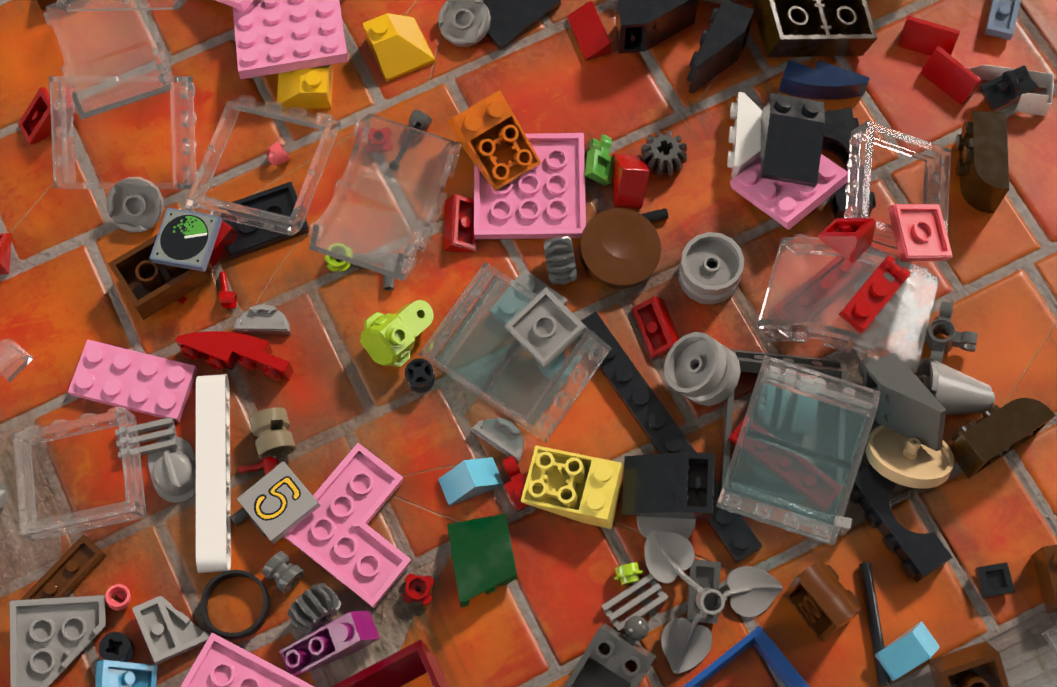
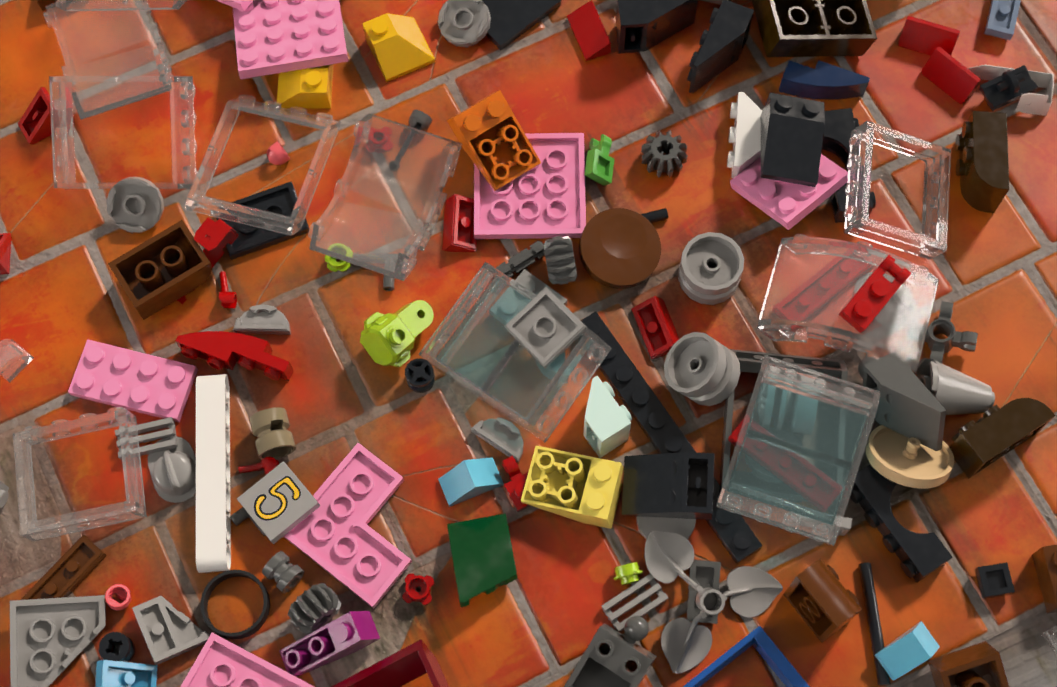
(186, 239): tile -> none
(522, 259): none -> dark grey axle
(605, 421): none -> light aqua slope
(629, 180): red slope -> none
(849, 236): red slope -> none
(920, 232): coral tile -> none

